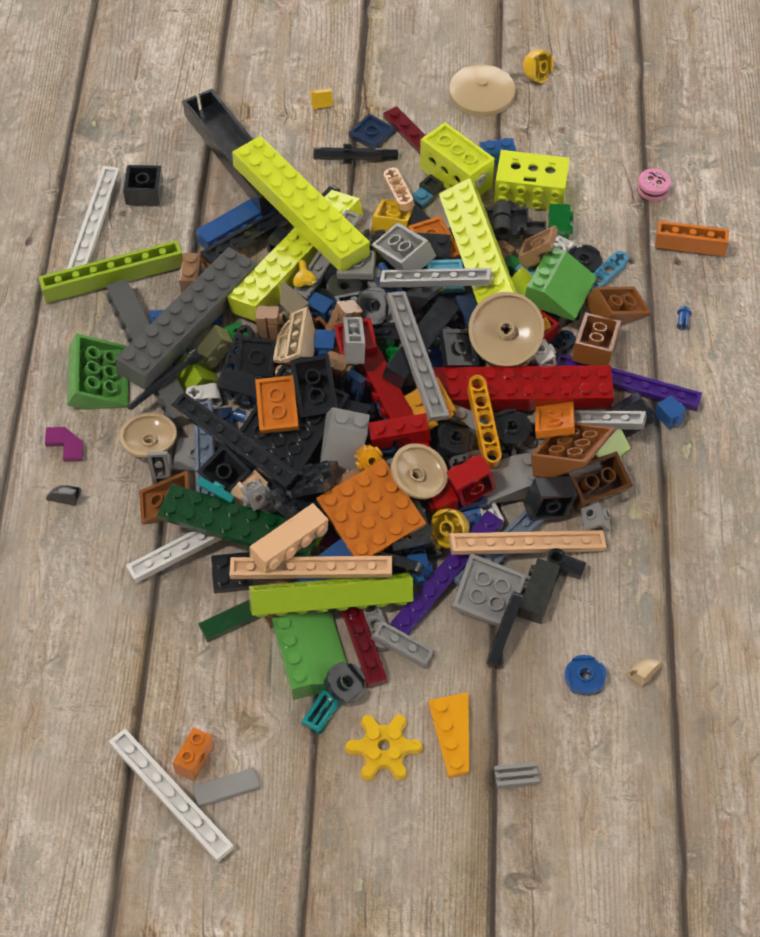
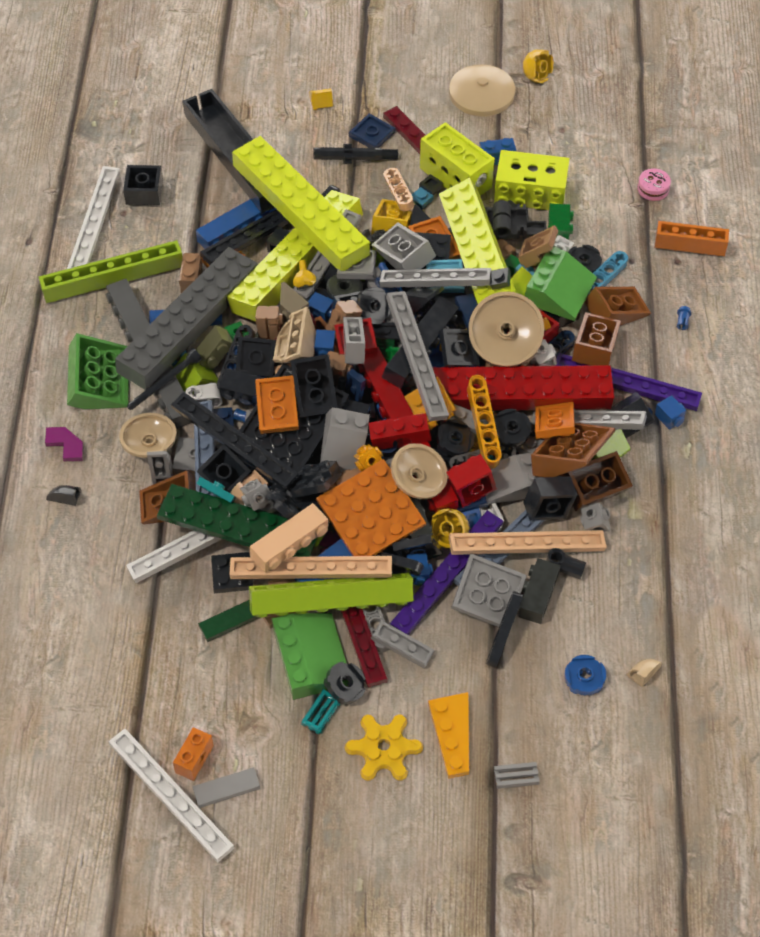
(500, 278): none -> black plate

